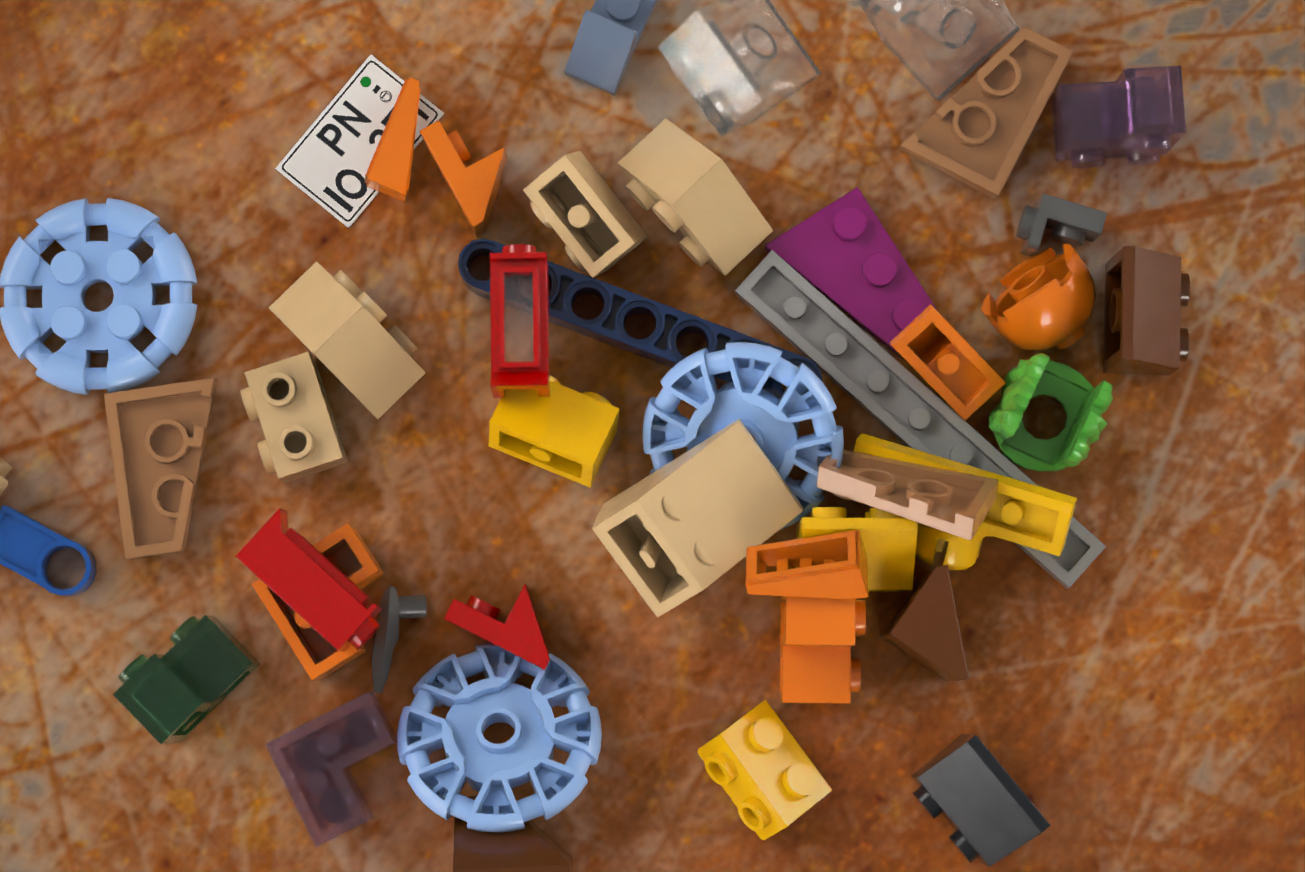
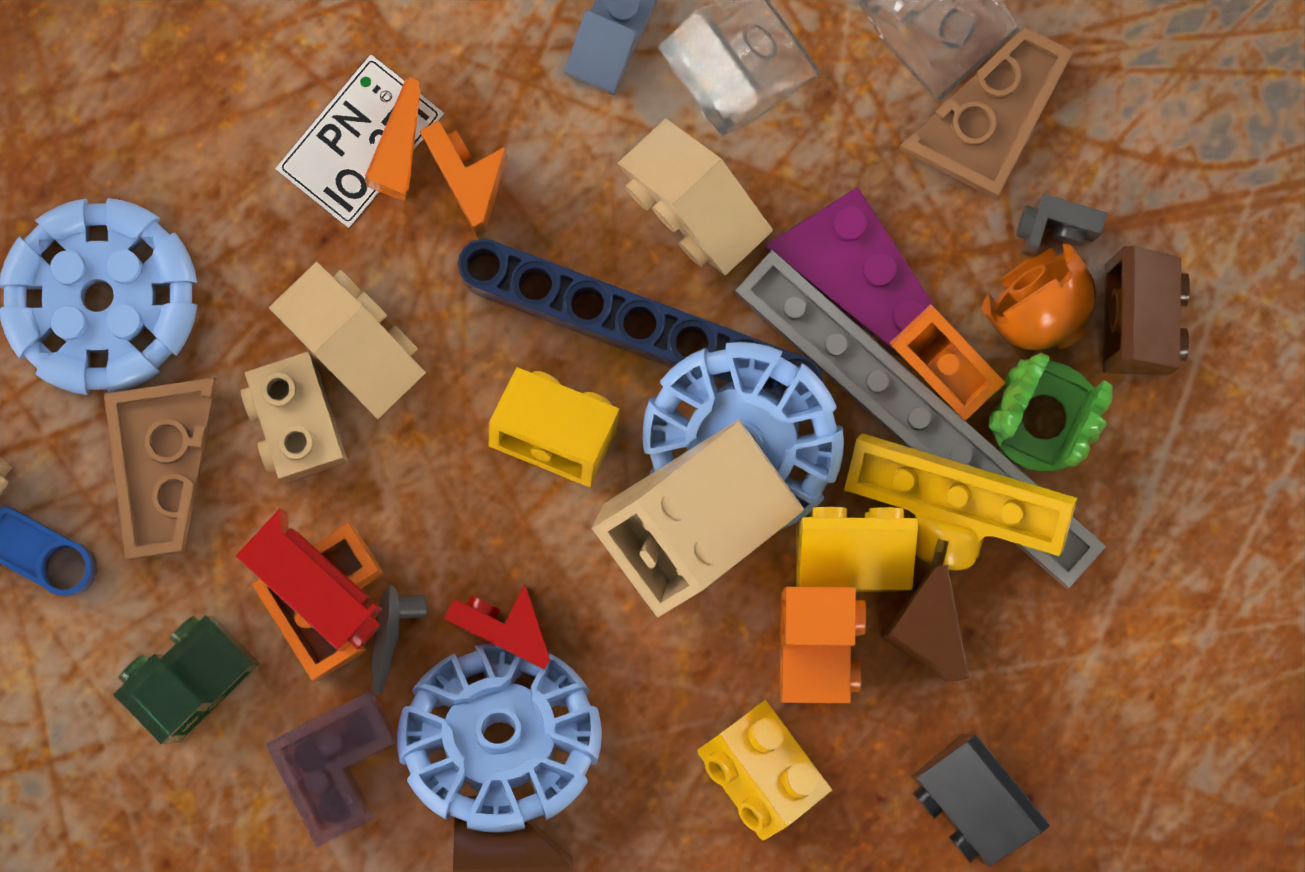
(519, 320): red window -> none
(584, 214): tan brick -> none
(828, 567): orange slope -> none
(914, 491): medium nougat wing -> none
(1126, 118): brick -> none

